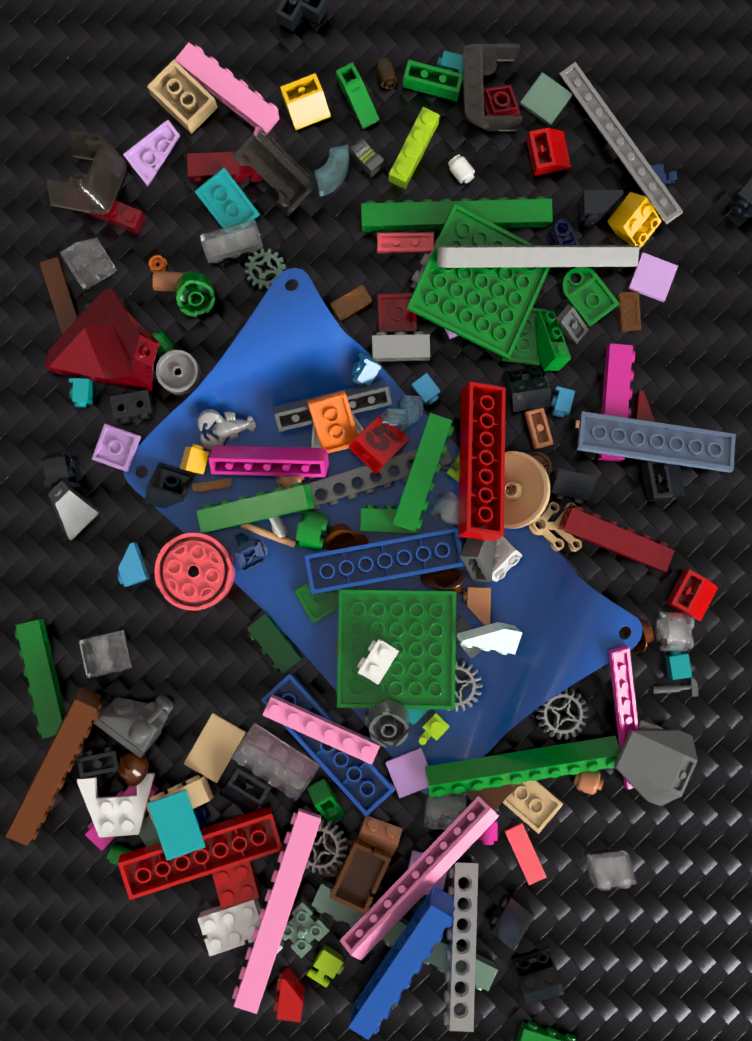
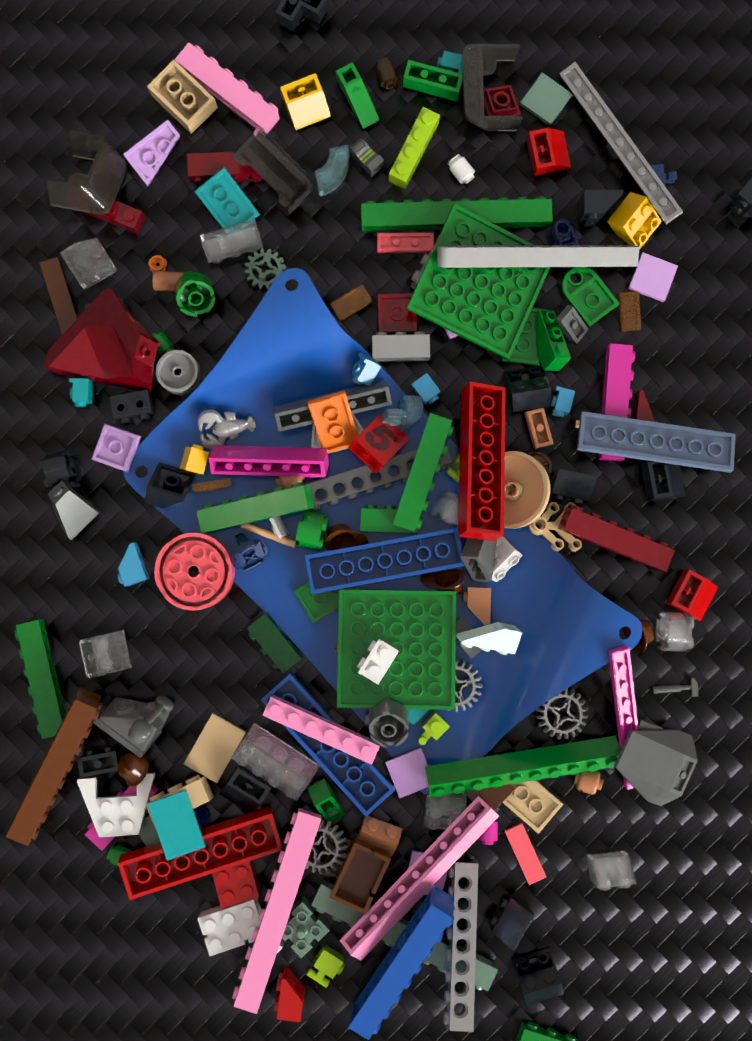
(678, 665): teal brick -> none

